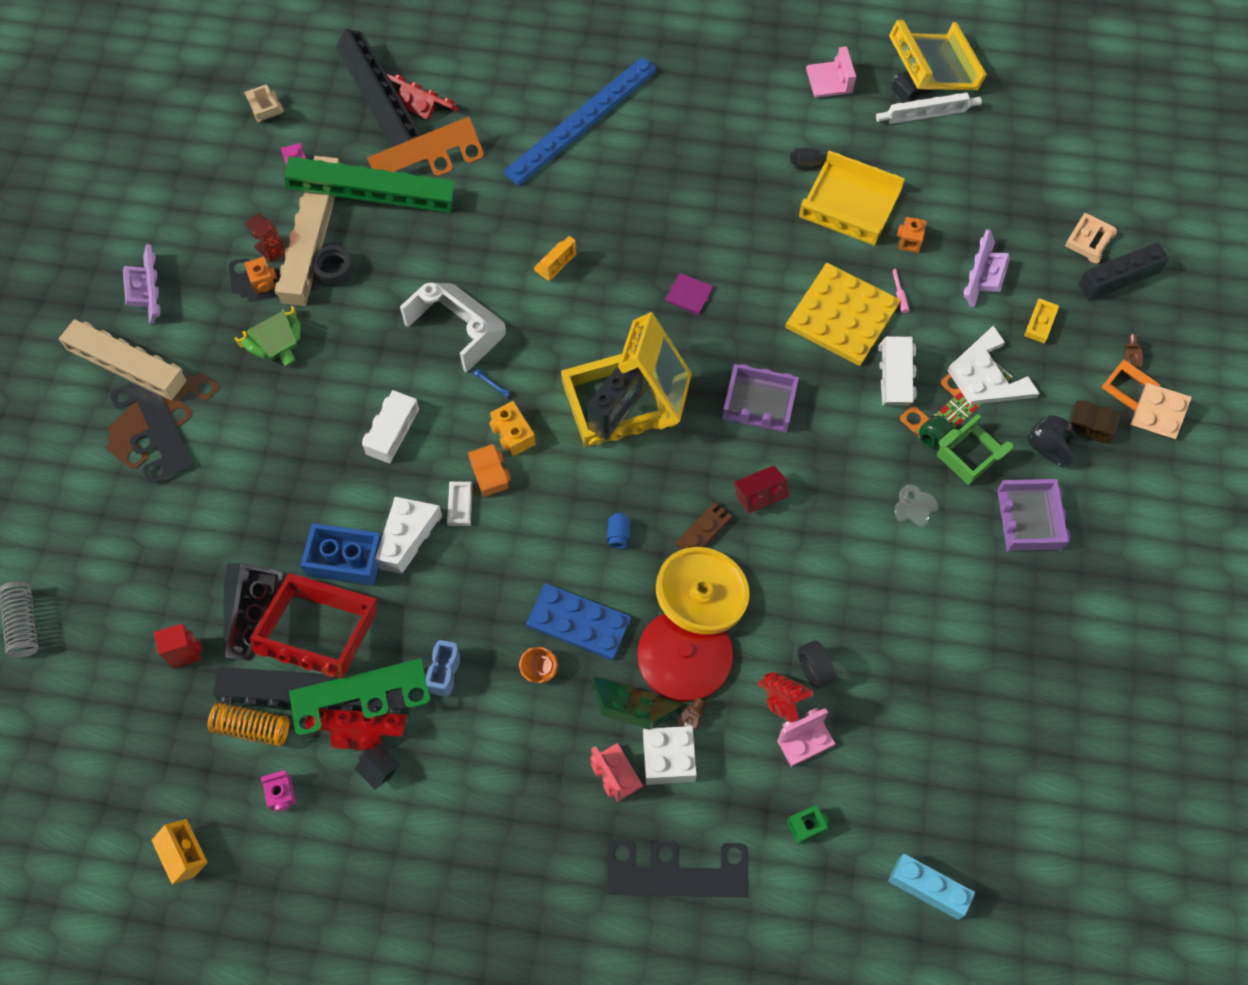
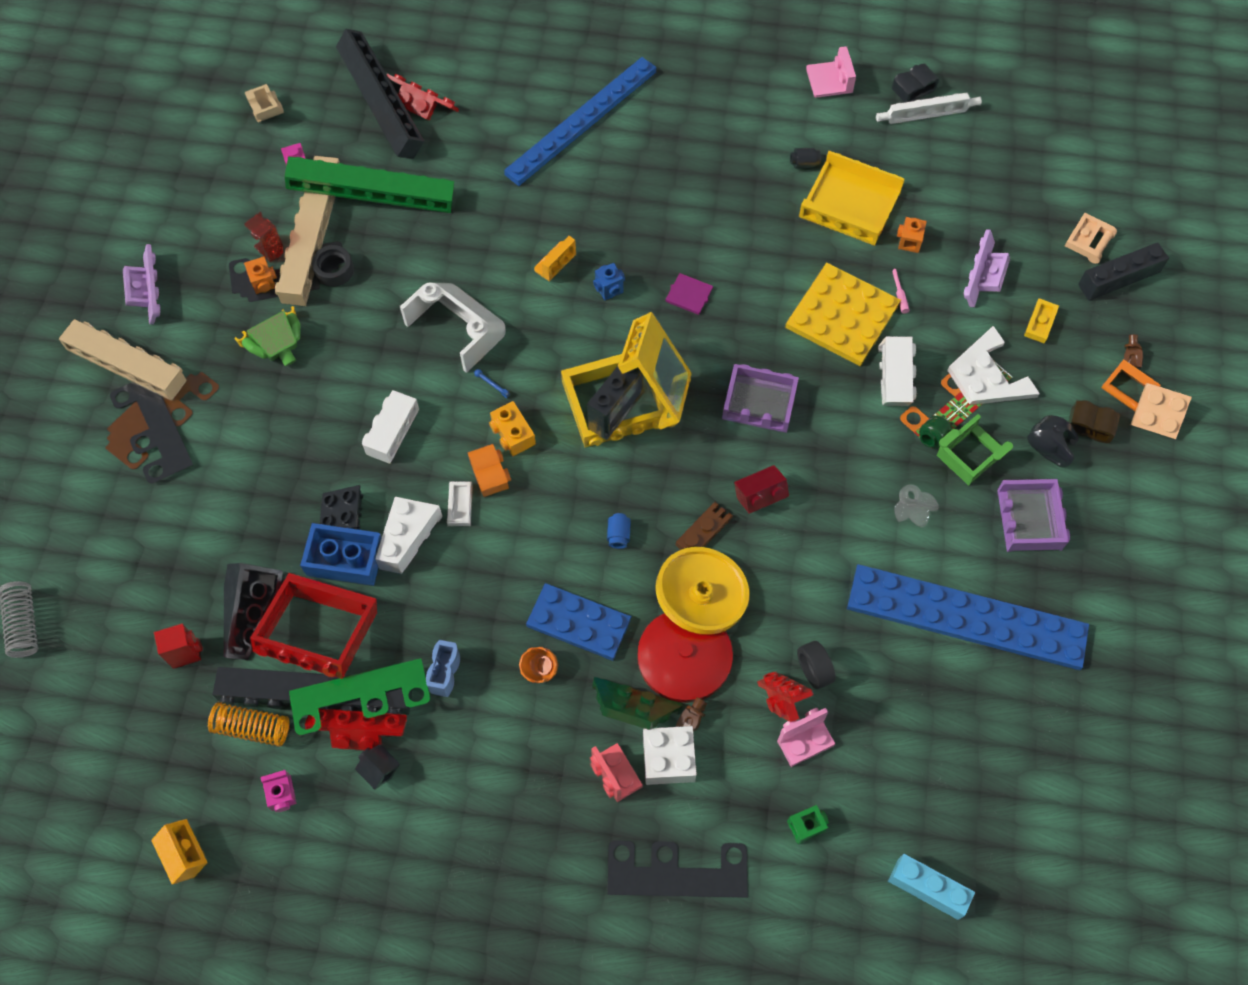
(342, 508): none -> black hinge
(431, 147): orange piece -> none
(609, 281): none -> blue brick
(938, 59): panel -> none
(969, 617): none -> blue plate

